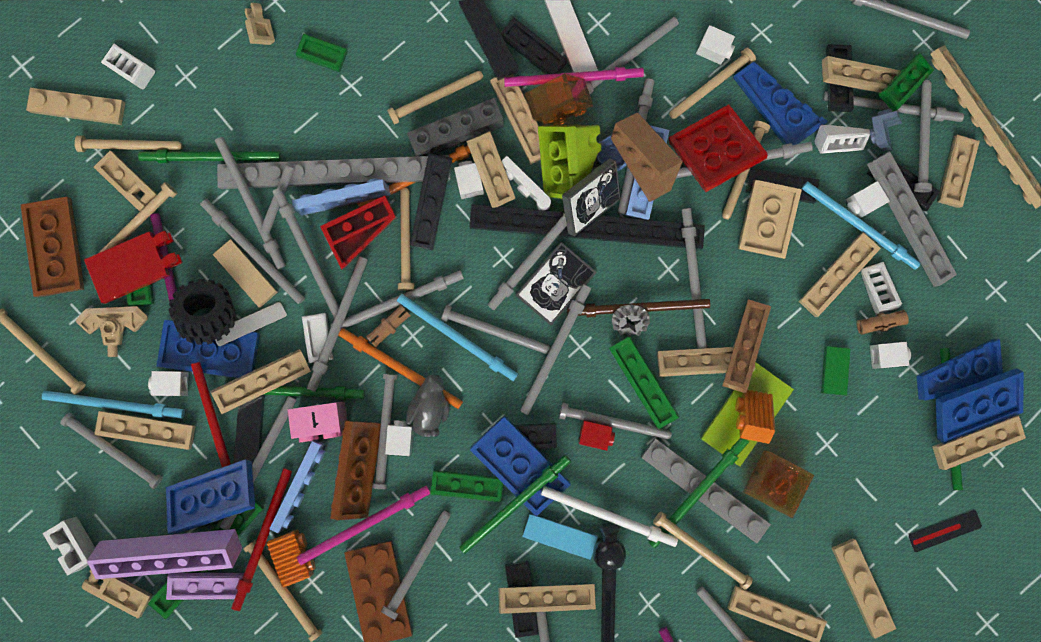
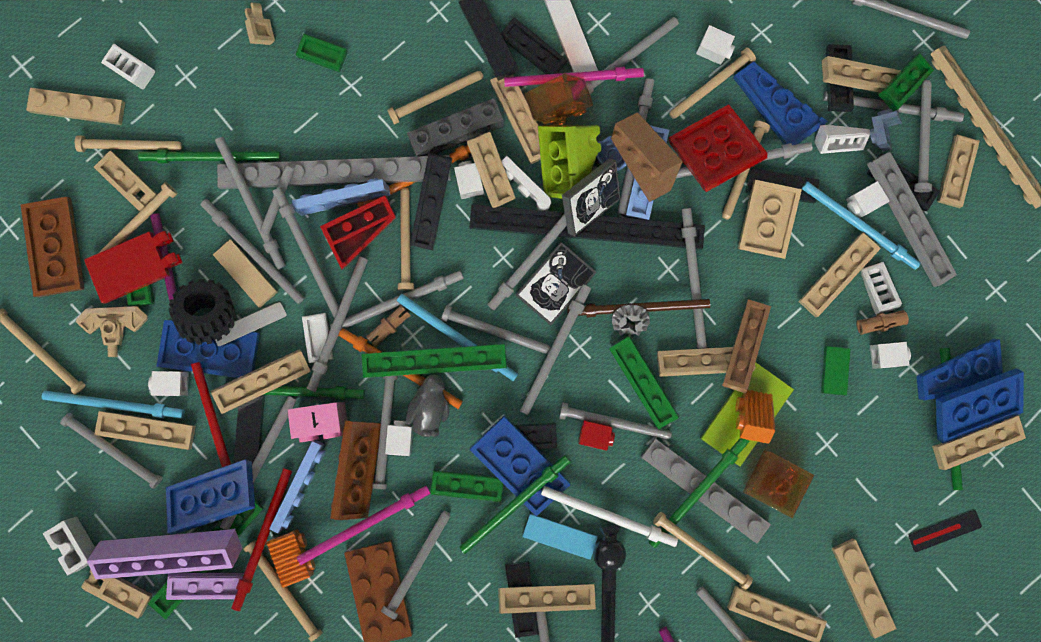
(434, 360): none -> green plate

